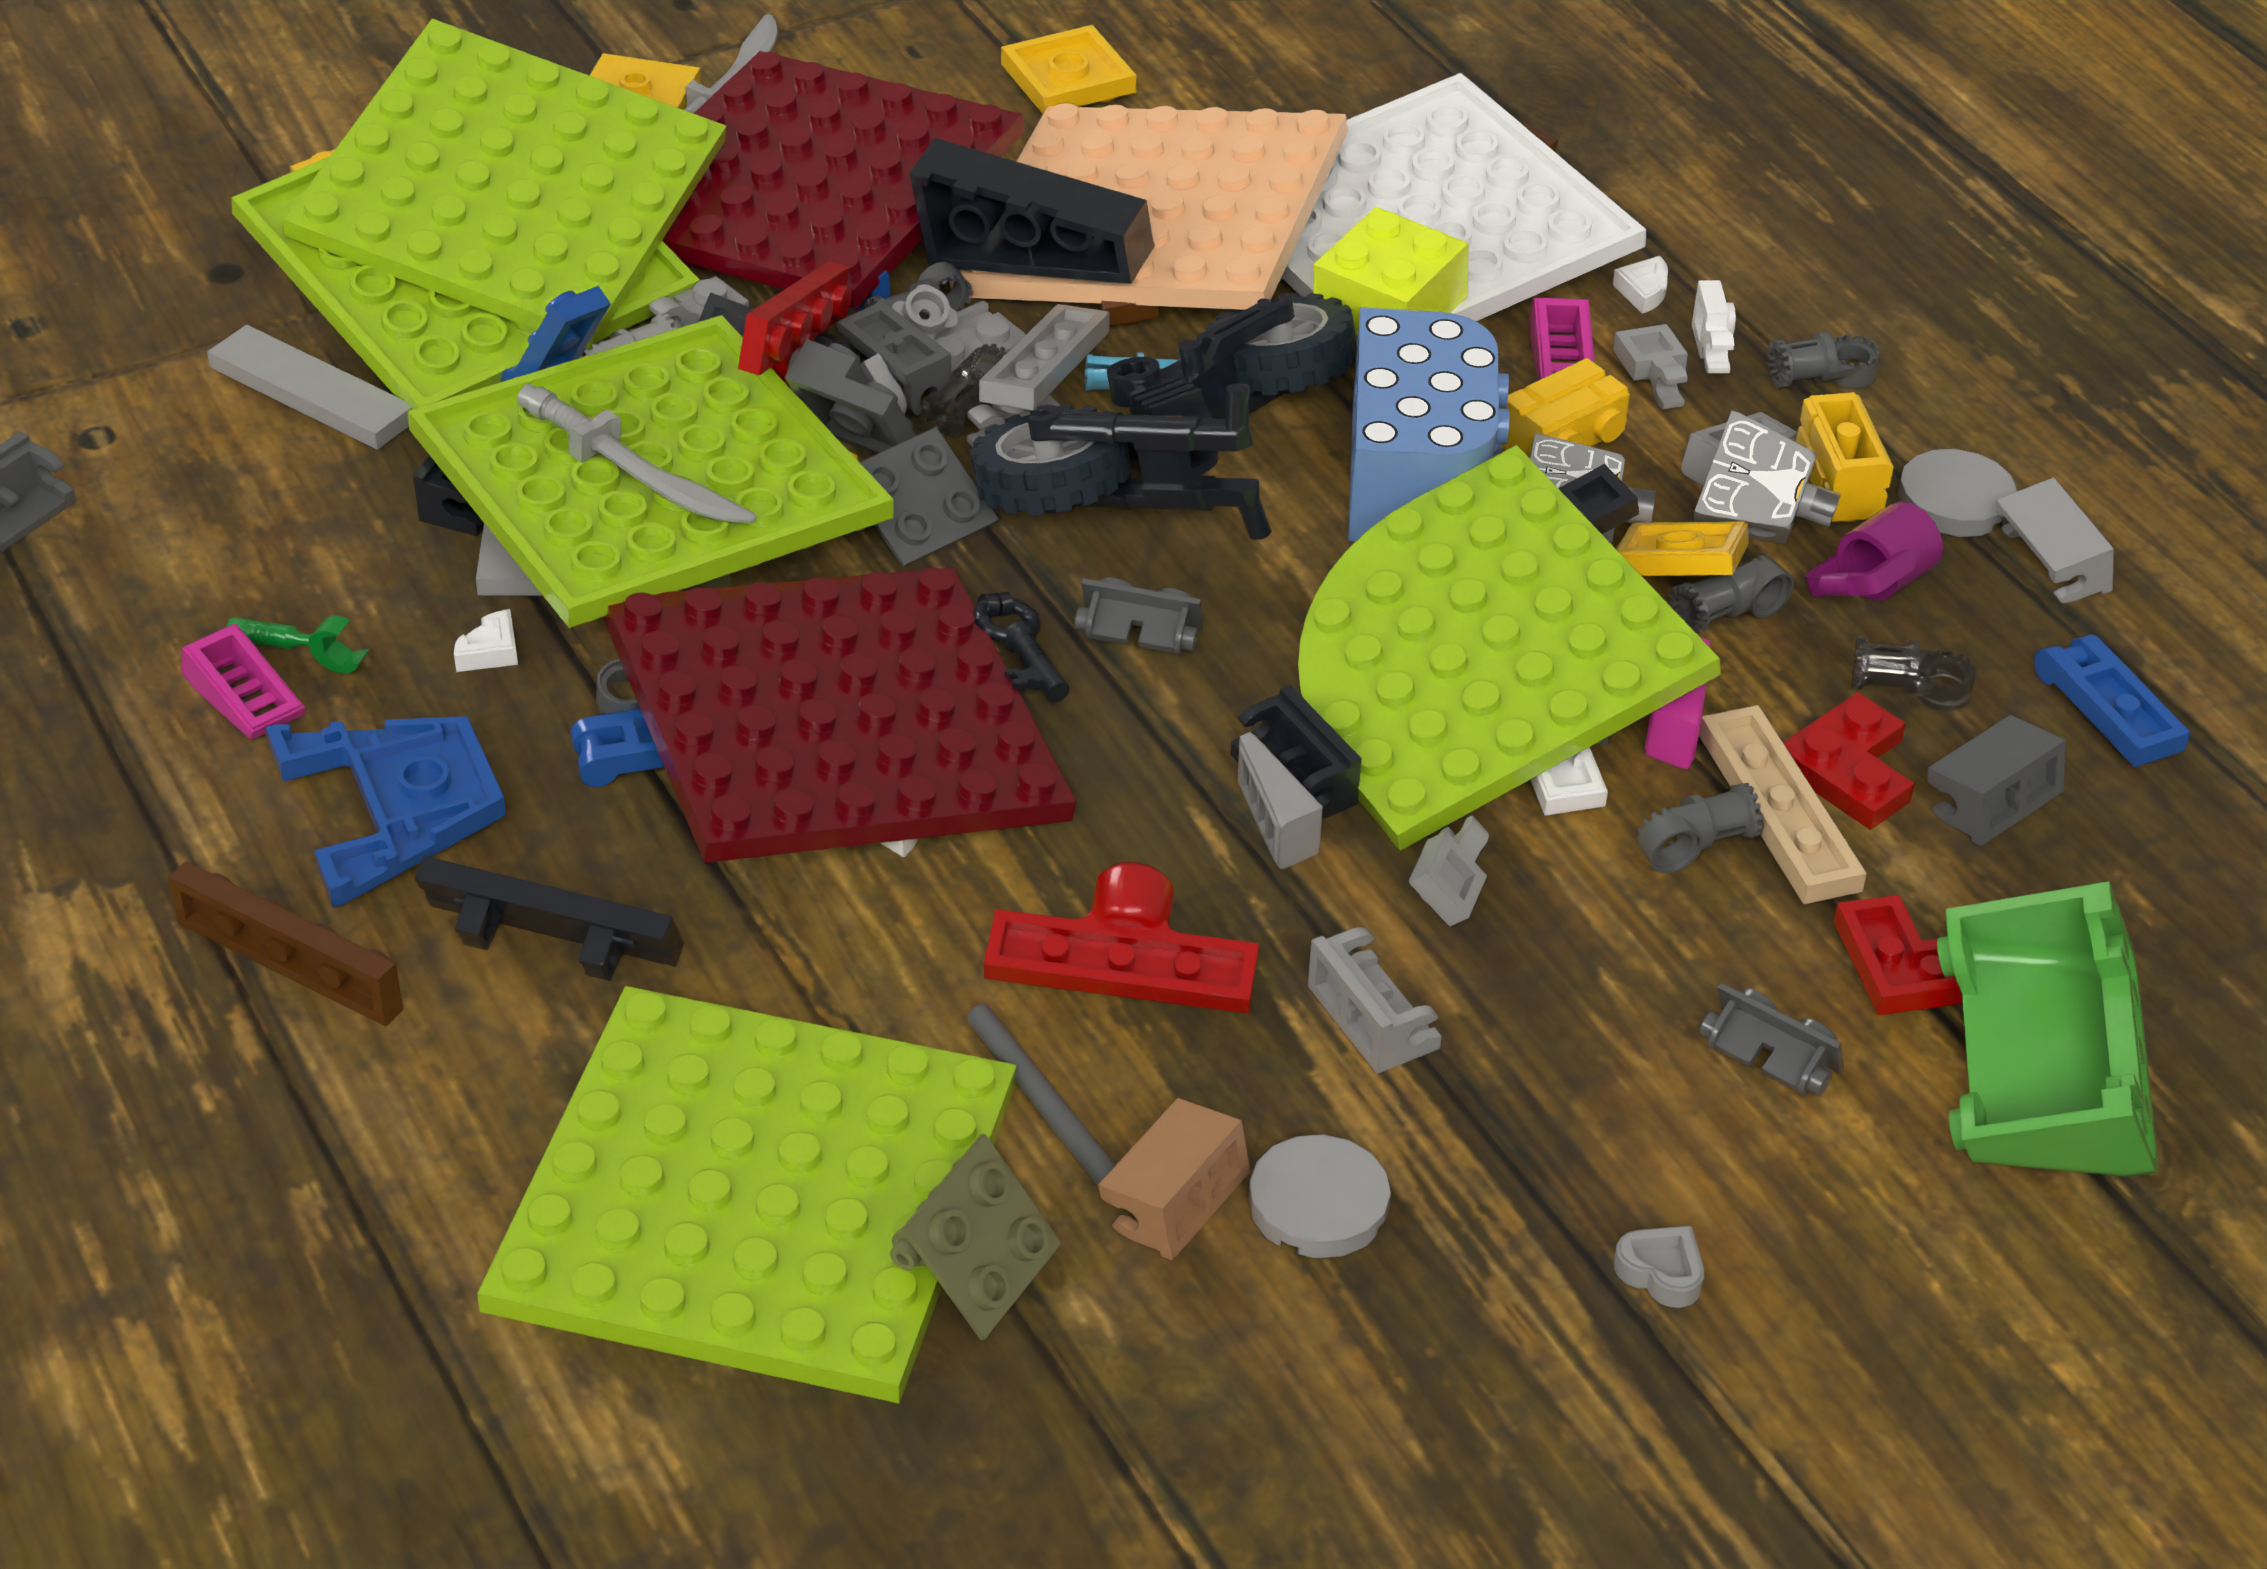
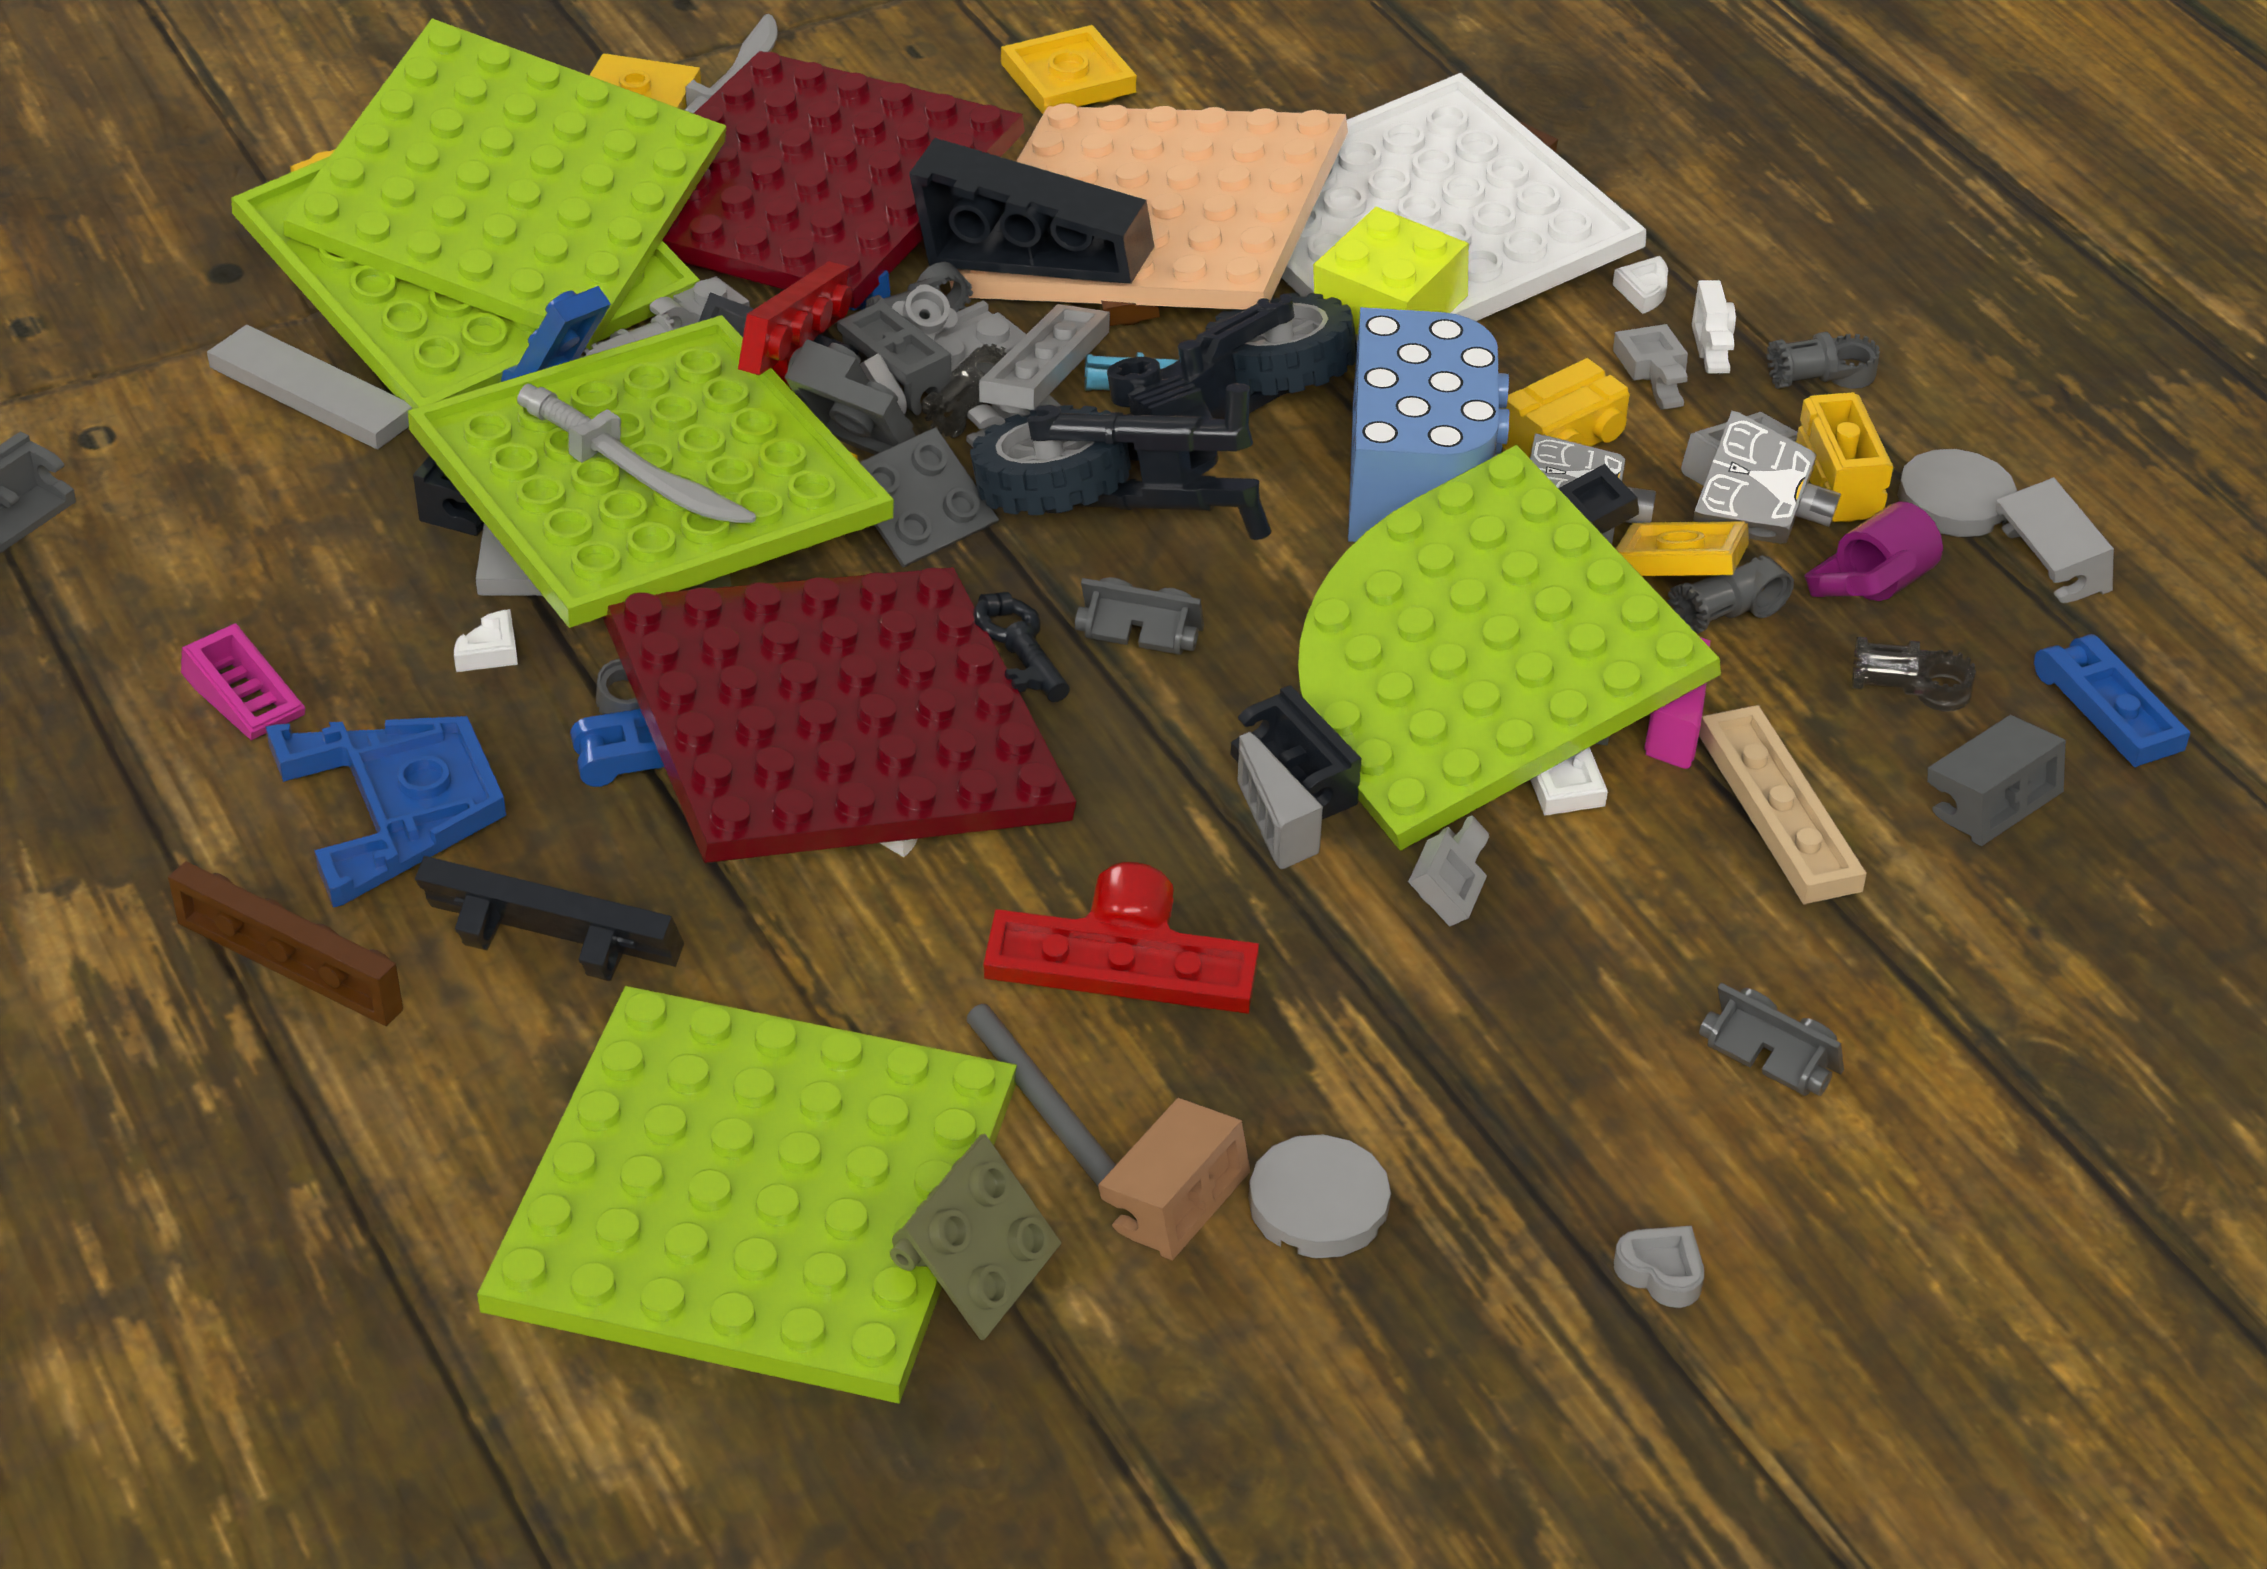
(322, 642): green piece -> none
(1368, 1002): light grey hinge -> none
(1559, 316): dark pink slope -> none
(1700, 823): dark grey connector -> none
(1843, 764): red plate -> none
(1891, 958): red plate -> none
(2051, 1034): bright green windscreen -> none

